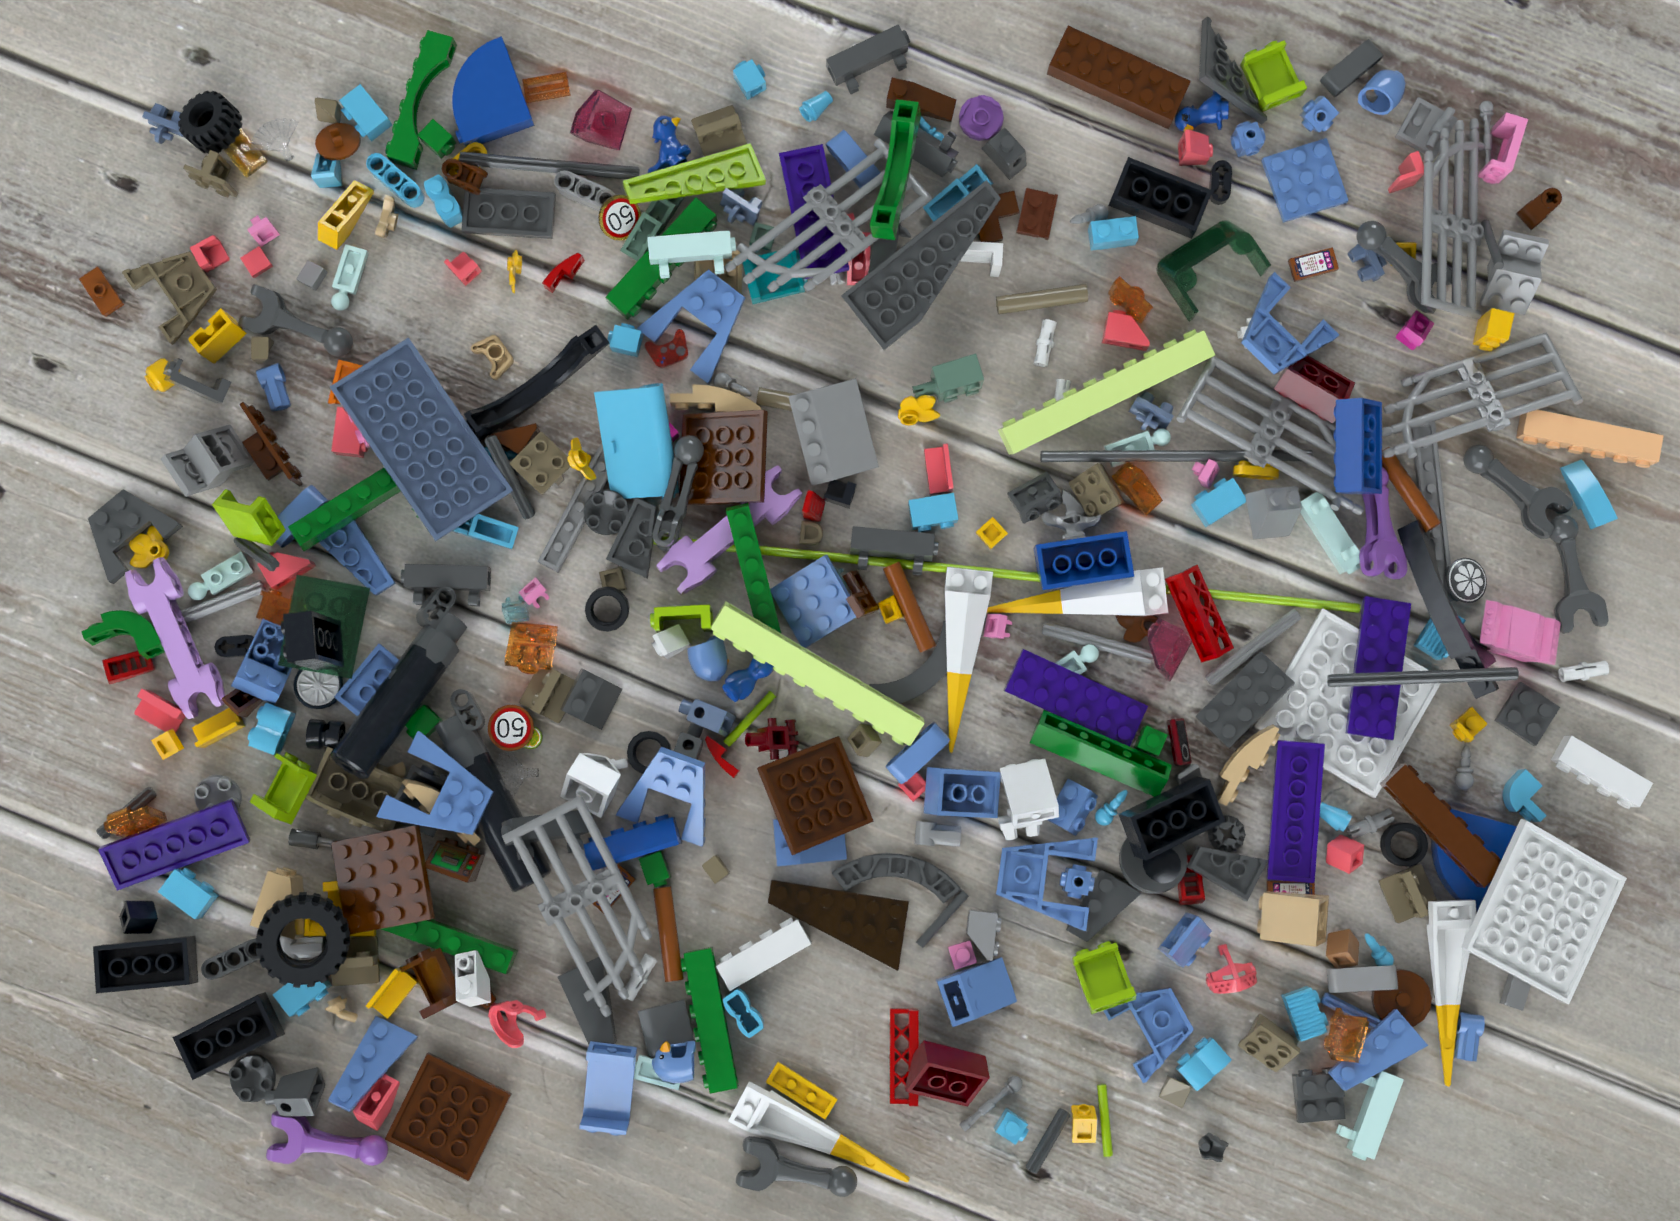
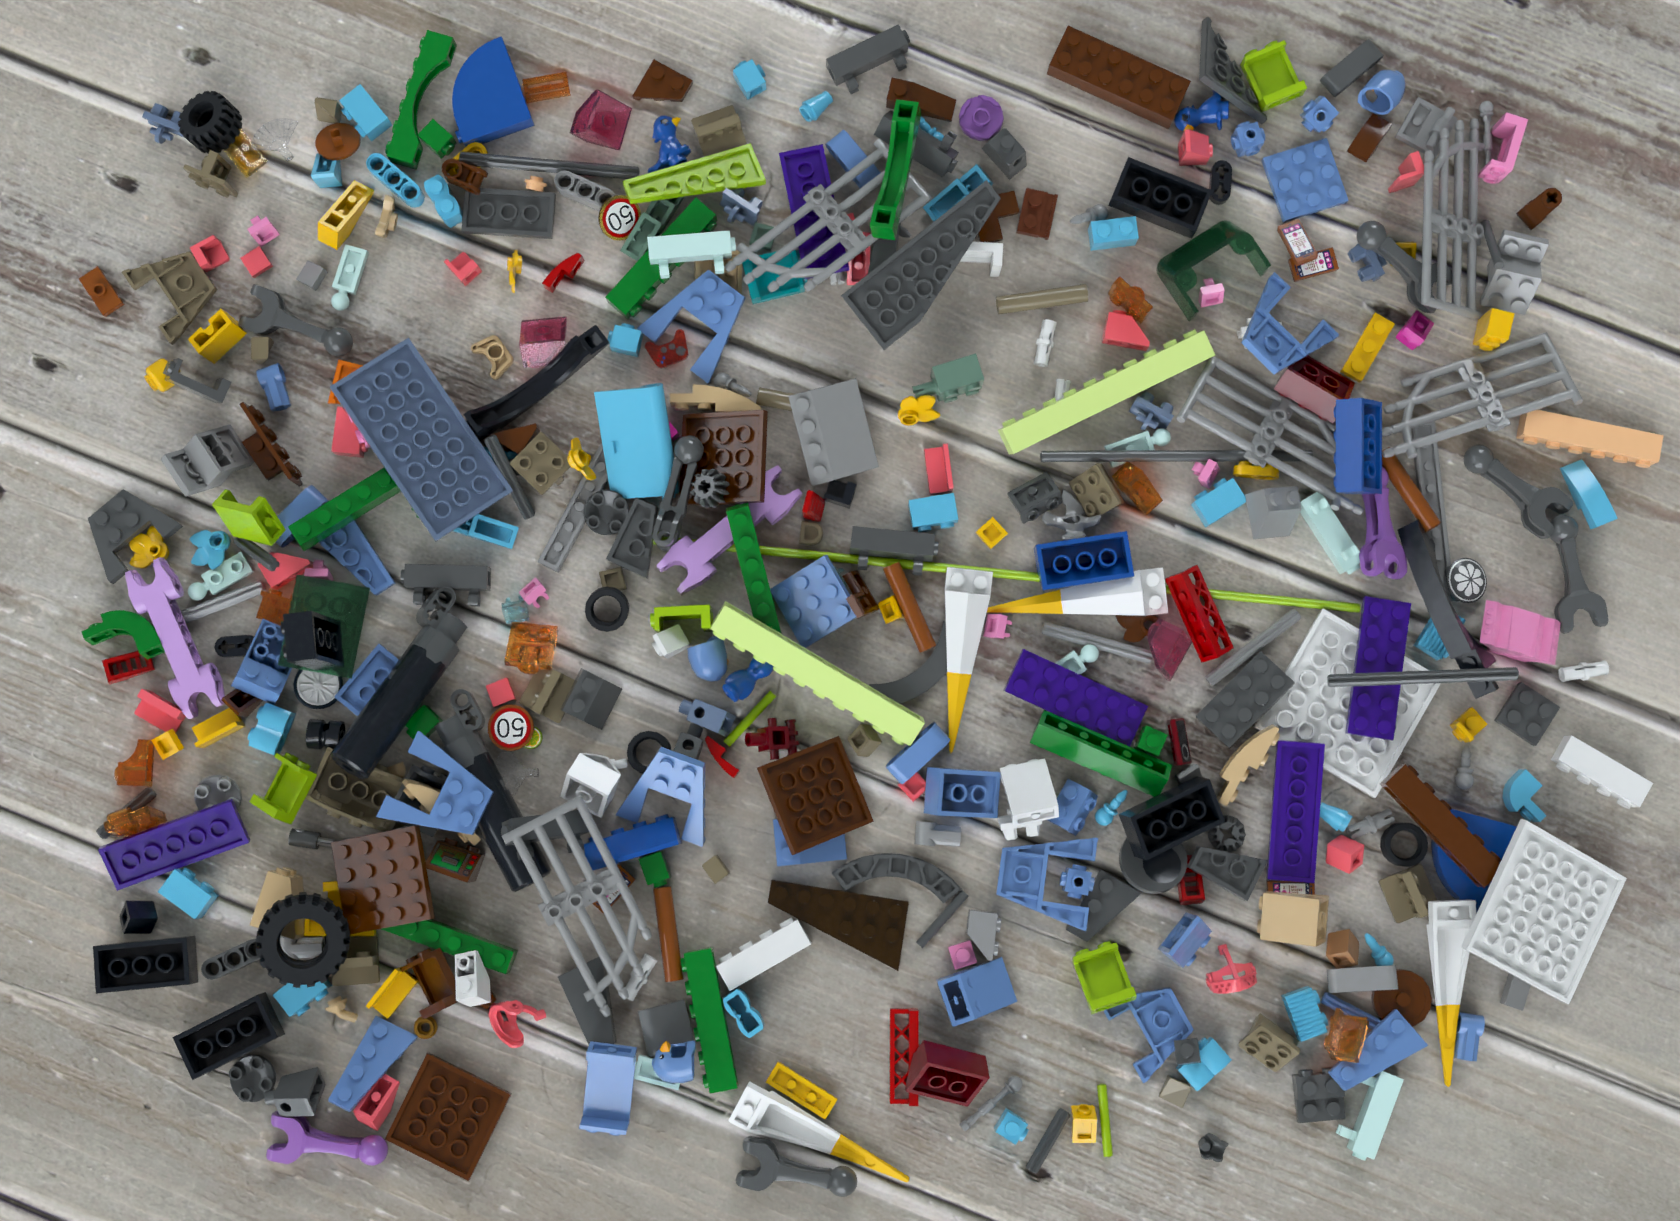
(138, 768): none -> clear orange arch
(208, 549): none -> medium azure plate
(319, 571): none -> bright pink tile
(418, 1029): none -> pearl gold plate
(500, 692): none -> coral tile
(535, 184): none -> light nougat plate
(541, 340): none -> clear pink slope
(662, 84): none -> reddish brown wing
(709, 488): none -> dark grey gear
(1187, 1051): none -> dark grey plate
(1211, 293): none -> bright pink tile
(1297, 242): none -> tile
(1367, 347): none -> yellow plate
(1369, 137): none -> reddish brown slope

